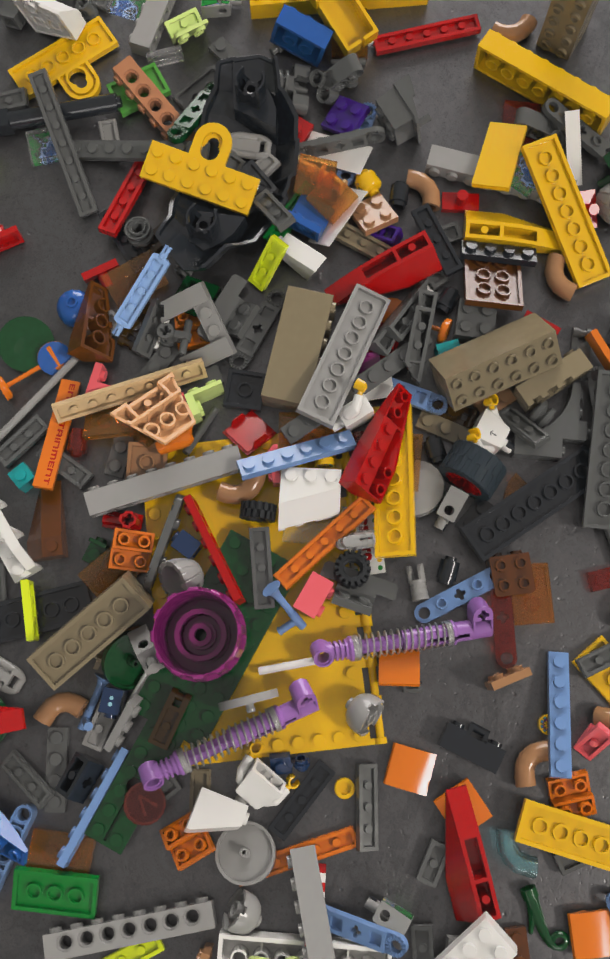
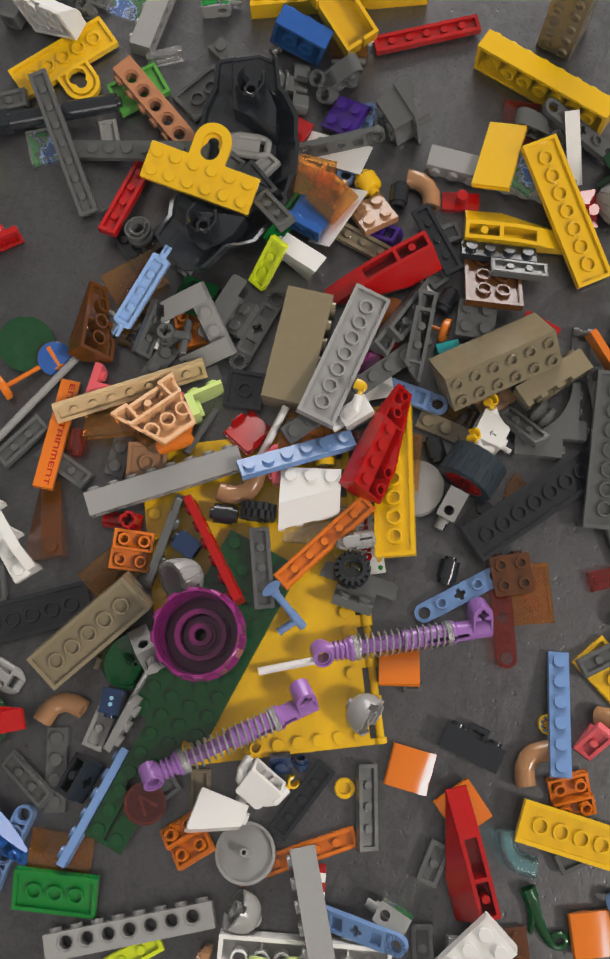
(22, 477): teal brick -> none
(29, 610): neon yellow tile -> none
(69, 306): blue cylinder -> none
(85, 723): medium blue piece -> none
(95, 548): dark green bracket -> none
(97, 271): red tile -> none
(169, 719): dark brown plate -> none
(185, 25): yellowish green bracket -> none
(190, 117): dark green piece -> none
(224, 513): none -> black brick
(248, 700): light grey piece -> none
(274, 429): none -> white bar
(313, 595): coral brick -> none
(417, 587): light grey hinge -> none
(514, 674): medium nougat plate -> none
(517, 31): medium nougat cylinder -> none
(518, 269): none -> dark grey tile
(556, 279): medium nougat cylinder -> none

